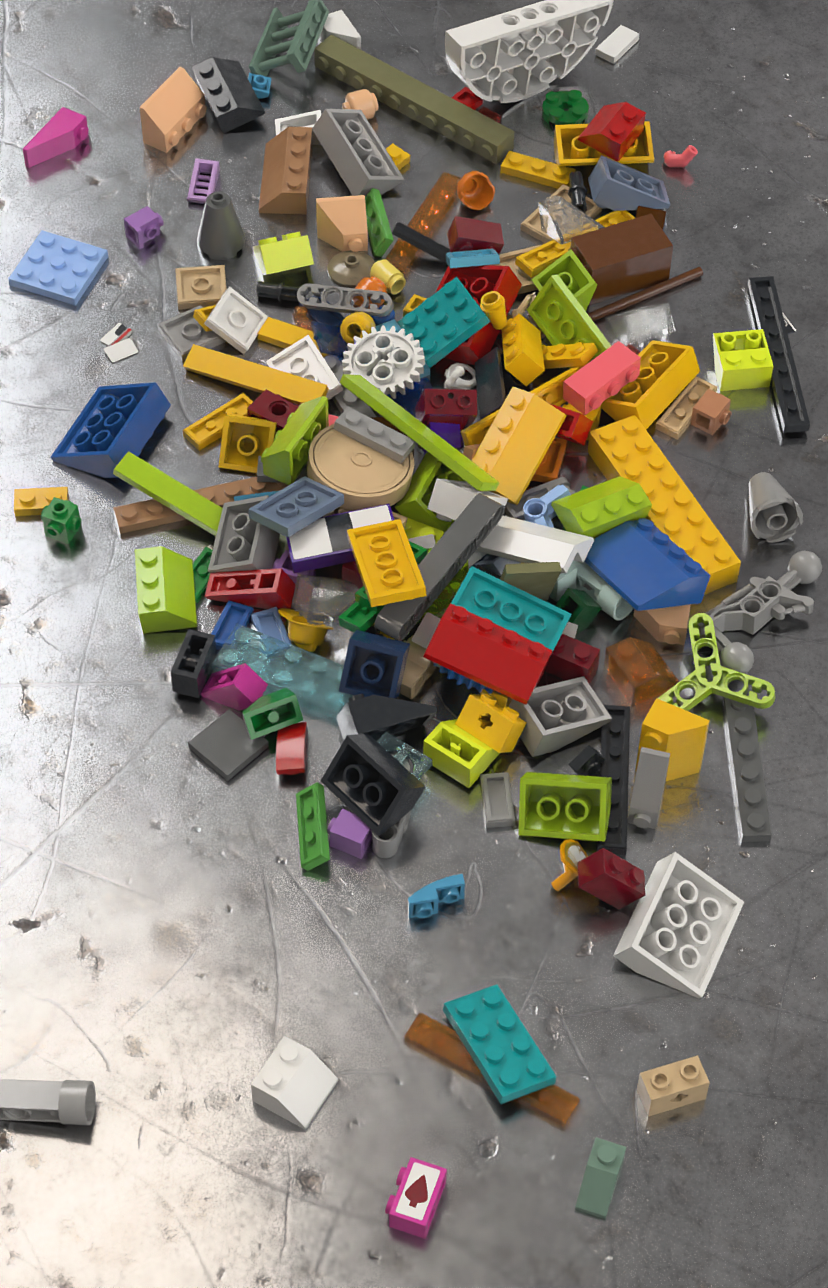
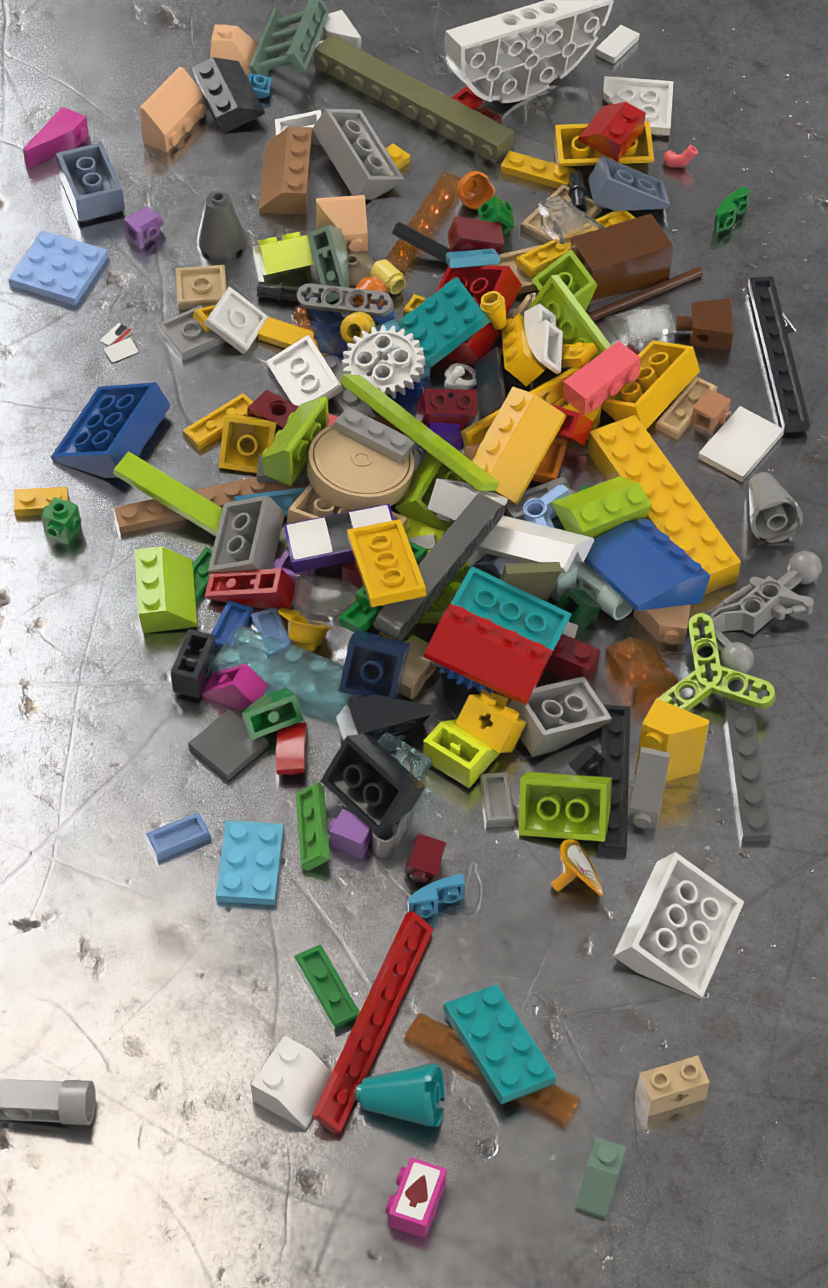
(90, 181): none -> sand blue brick
(178, 836): none -> medium blue tile
(206, 167): lavender slope -> none
(233, 44): none -> light nougat slope
(250, 862): none -> medium azure plate
(252, 375): yellow tile -> none
(296, 506): sand blue plate -> none
(327, 987): none -> green tile
(330, 258): none -> sand green slope
(363, 101): light nougat head -> none
(372, 1023): none -> red plate
(377, 223): bright green tile -> none
(405, 1094): none -> teal cone
(424, 858): none -> dark red brick
(426, 630): white sticker -> none
(497, 211): none -> green brick
(544, 337): none -> white slope
(556, 102): green plate -> none
(611, 878): dark red brick -> none
(645, 94): none -> white plate
(659, 215): reddish brown sticker -> none
(708, 324): none -> reddish brown torso
(732, 205): none -> green slope
(740, 444): none -> white tile
(742, 360): neon yellow slope -> none

